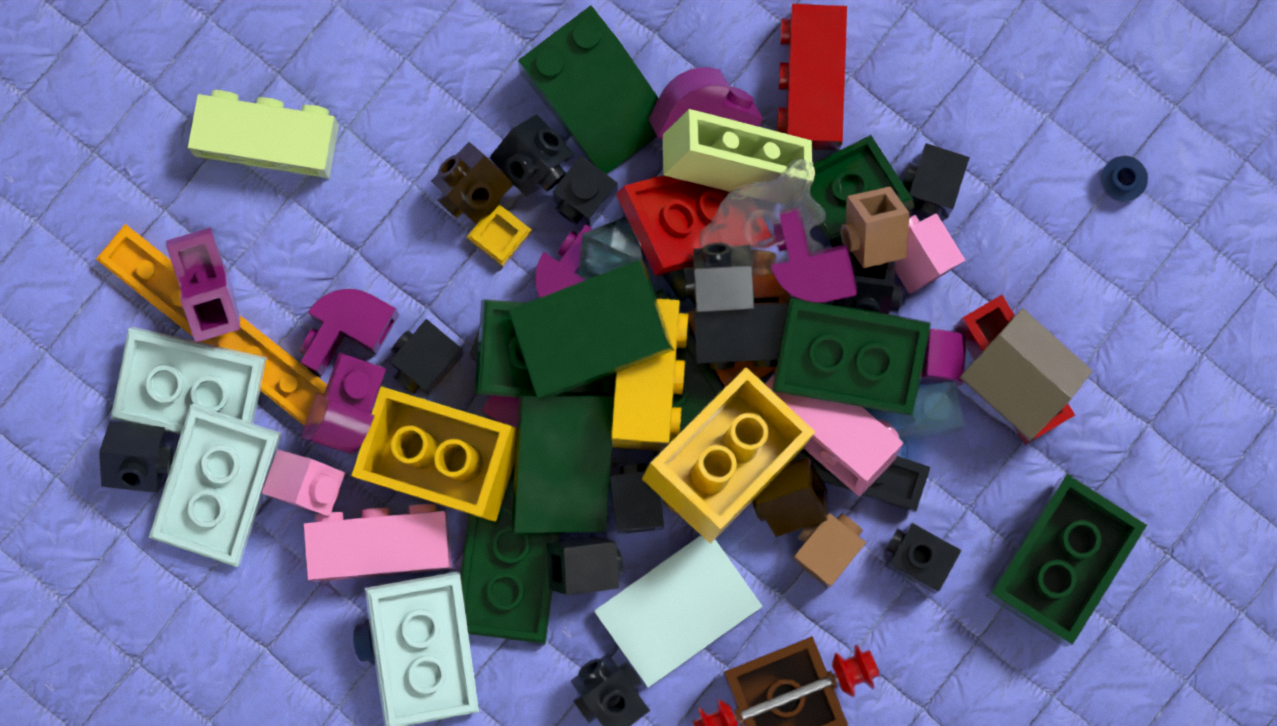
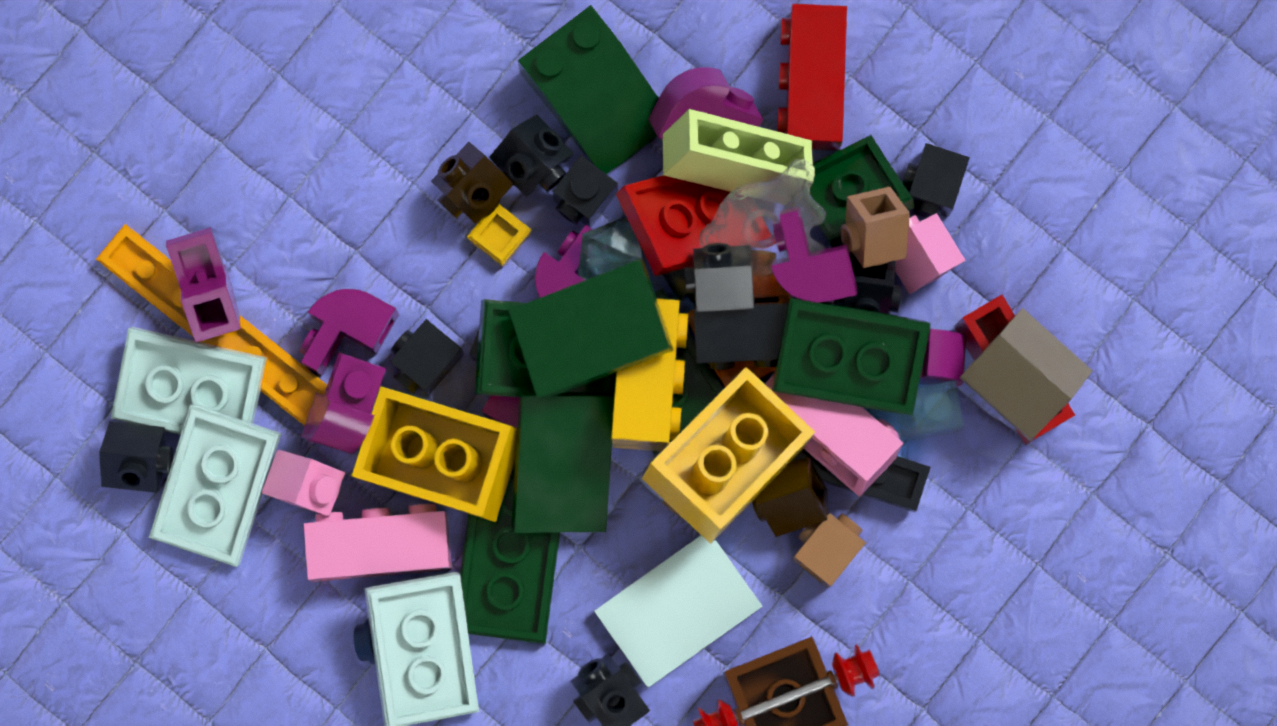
(263, 134): yellowish green brick -> none
(583, 565): black brick -> none
(635, 502): black brick -> none
(921, 557): black brick -> none
(1066, 560): dark green brick -> none
(1114, 188): dark blue plate -> none

